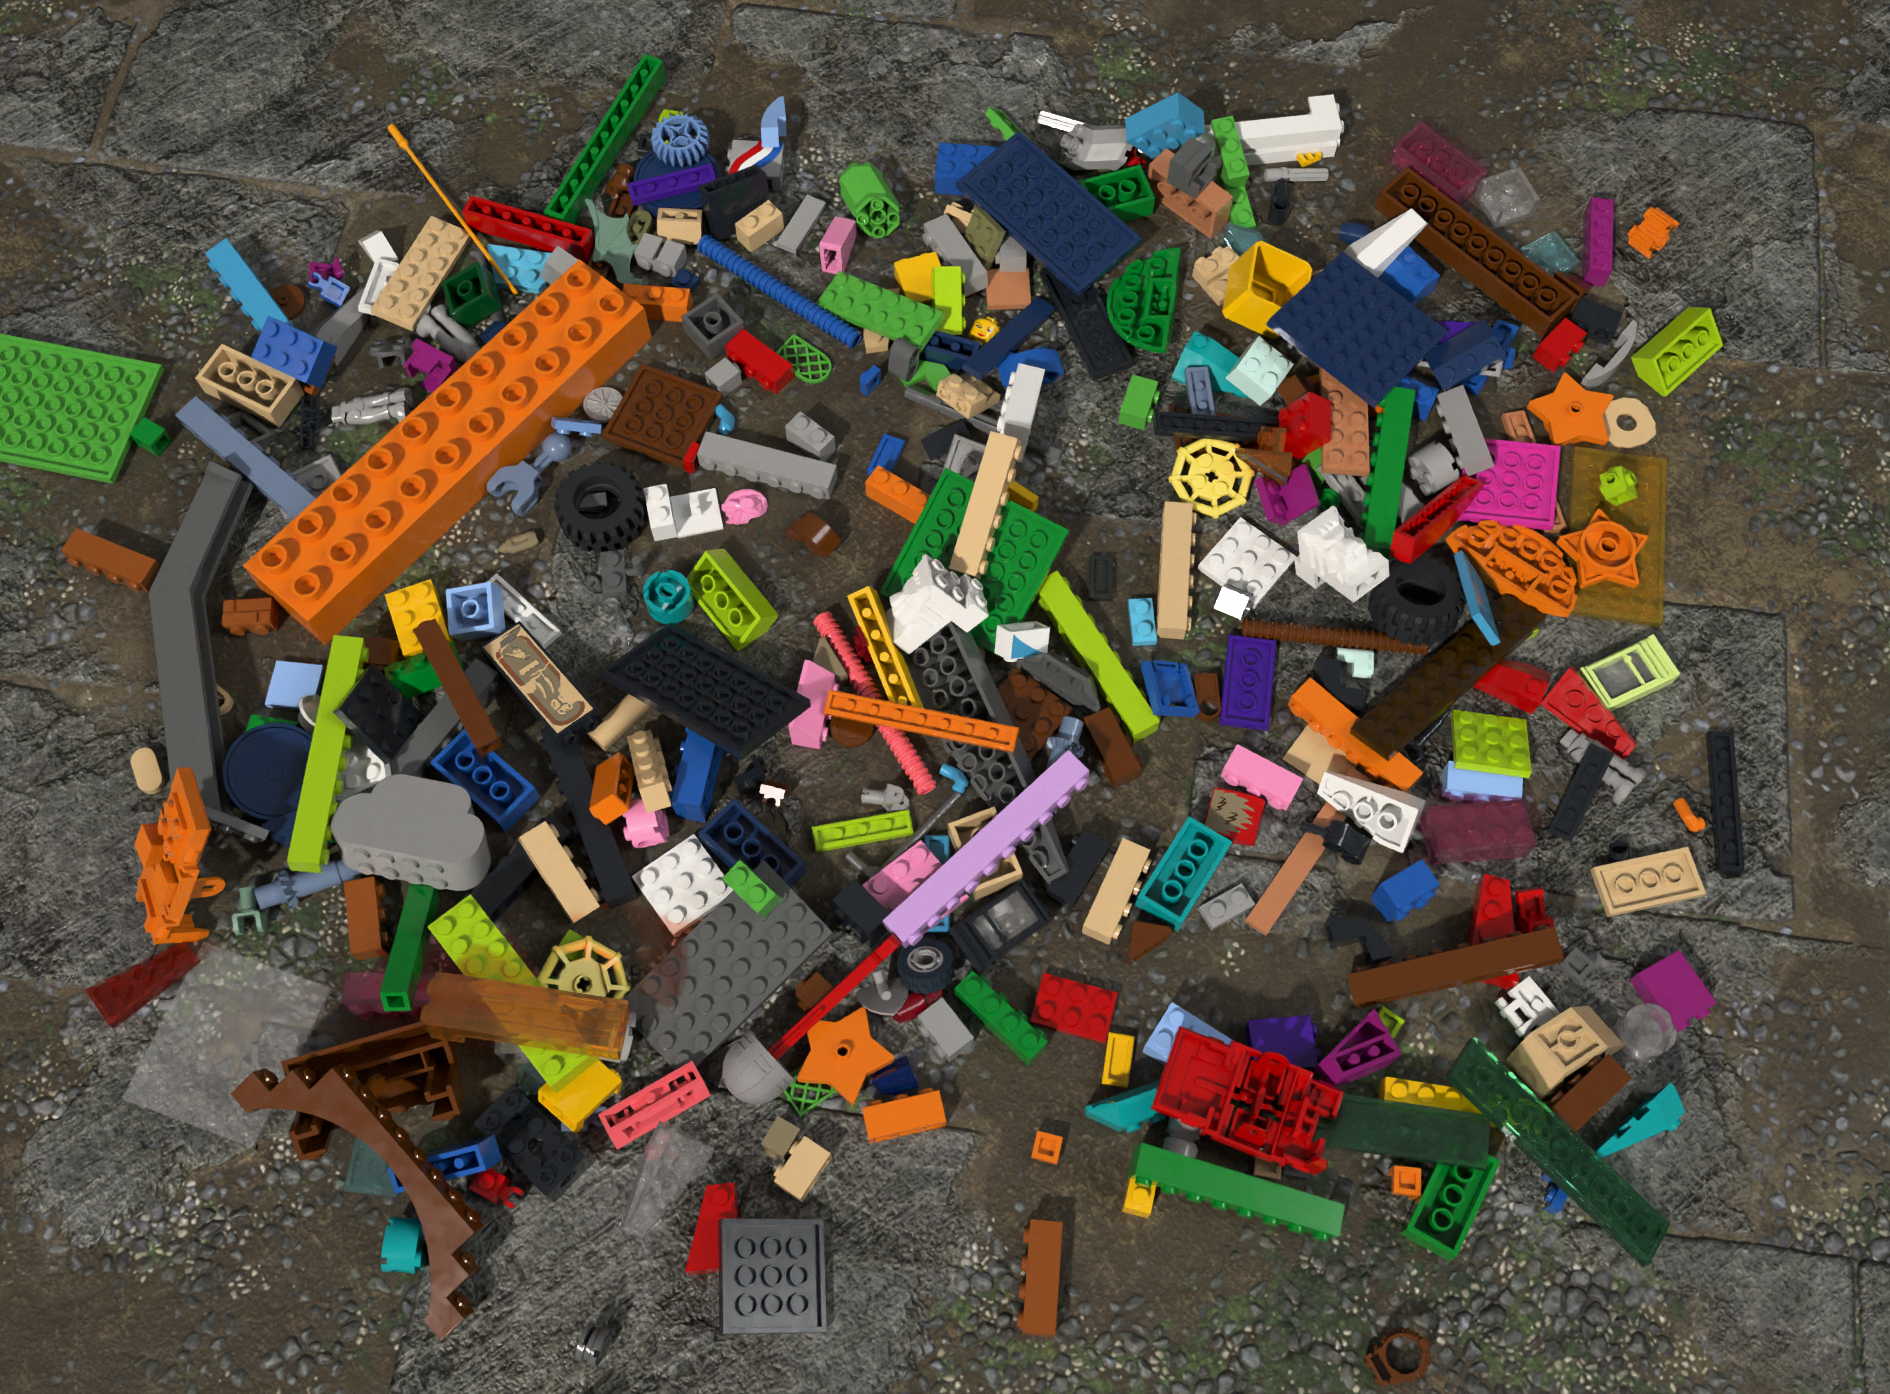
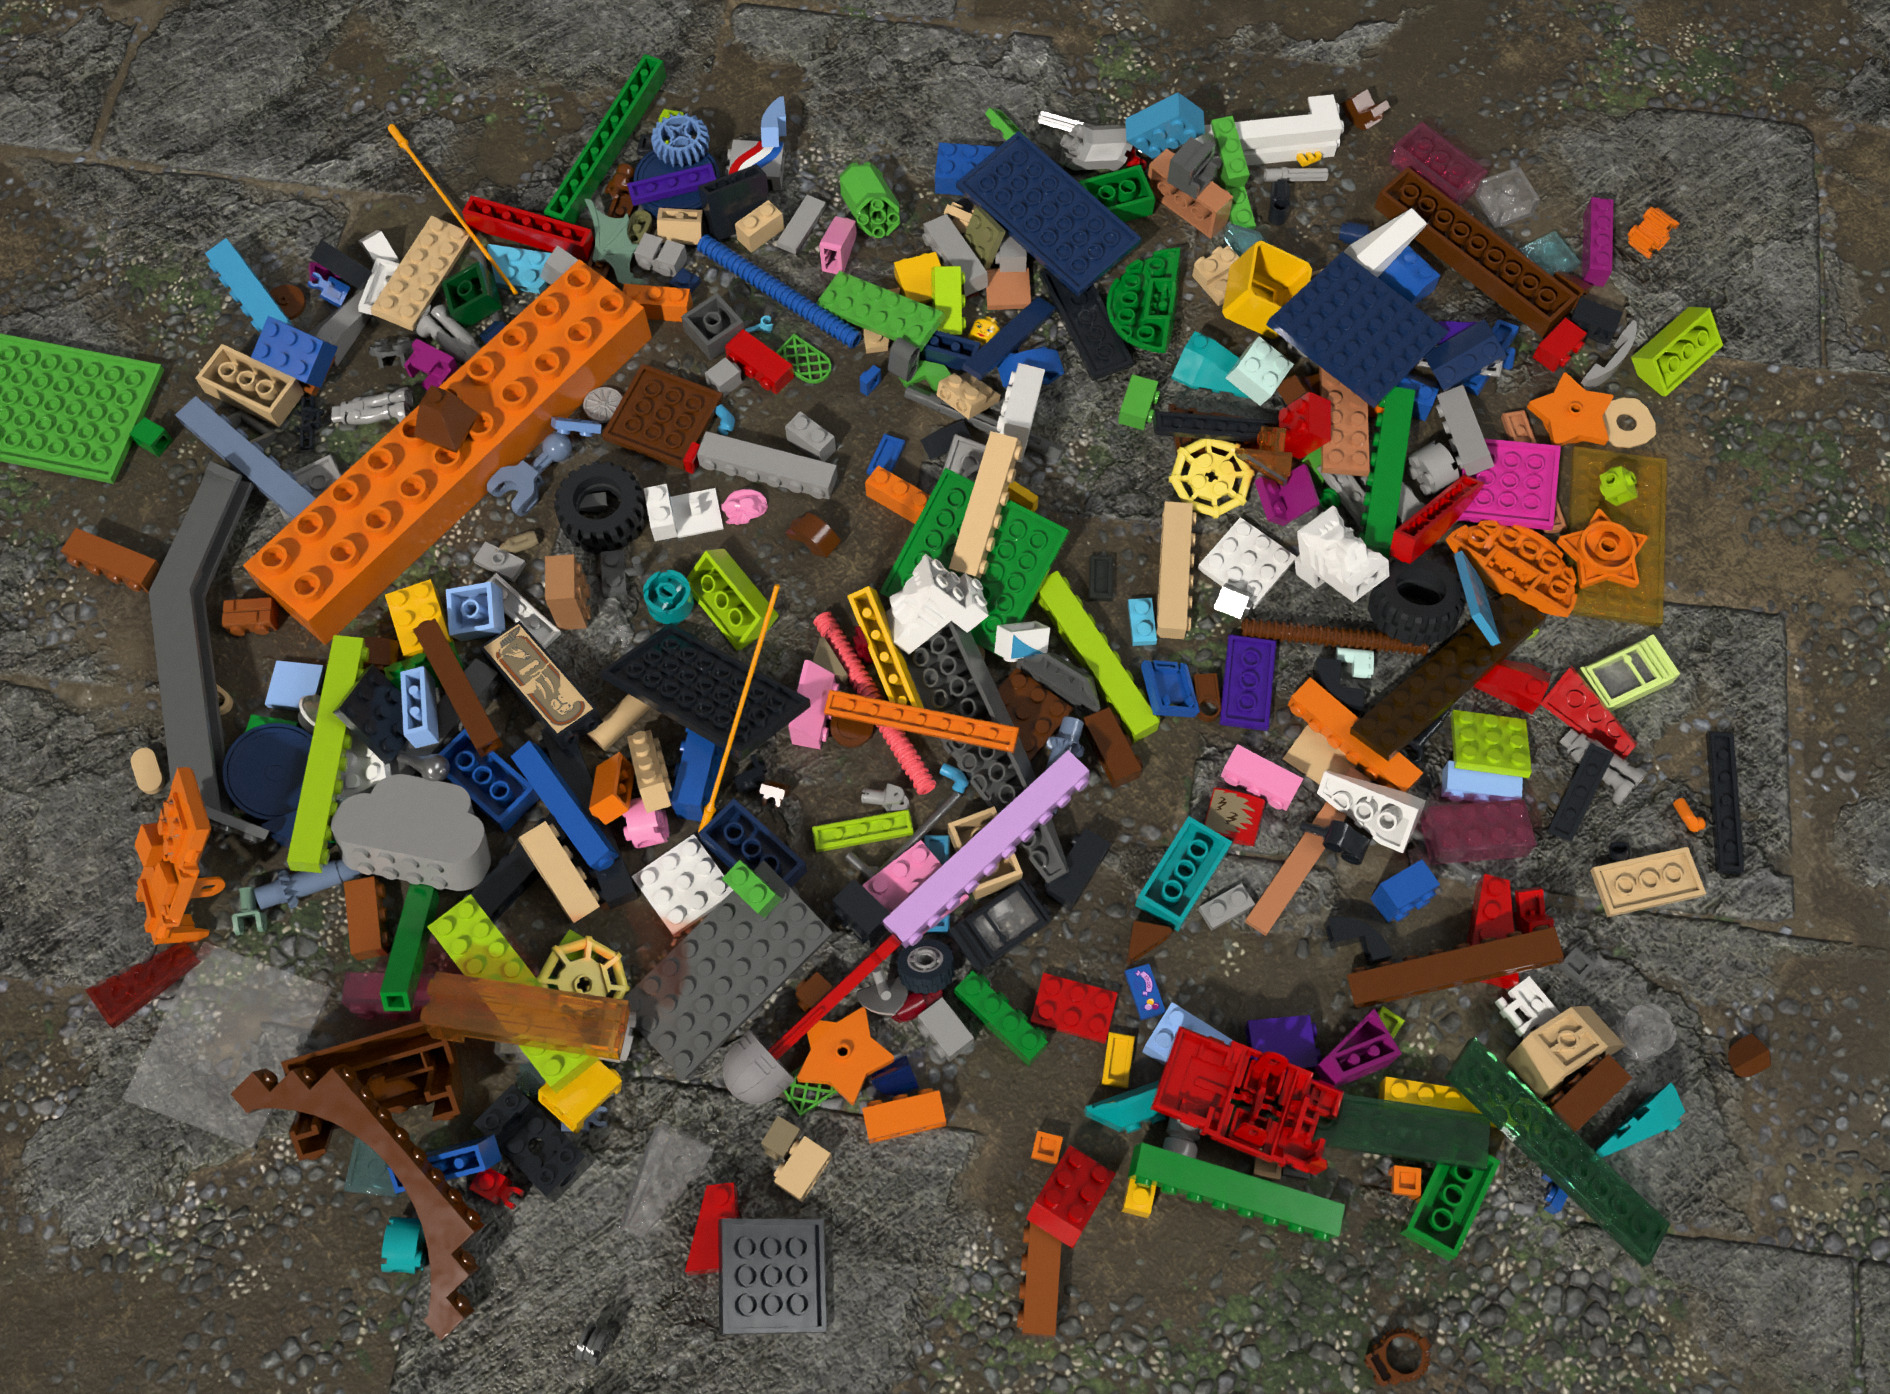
(341, 264): none -> black brick
(419, 707): none -> light blue brick
(432, 767): none -> flat silver piece
(444, 419): none -> reddish brown slope
(499, 561): none -> light grey plate
(565, 806): none -> blue brick
(567, 592): none -> medium nougat brick
(654, 1104): coral brick -> none
(710, 809): none -> light orange piece
(764, 326): none -> medium azure hand
(1070, 1196): none -> red brick
(1115, 892): tan brick -> none
(1144, 992): none -> blue tile
(1199, 390): sand blue plate -> none
(1363, 111): none -> reddish brown brick
(1674, 988): magenta brick -> none
(1748, 1056): none -> reddish brown brick

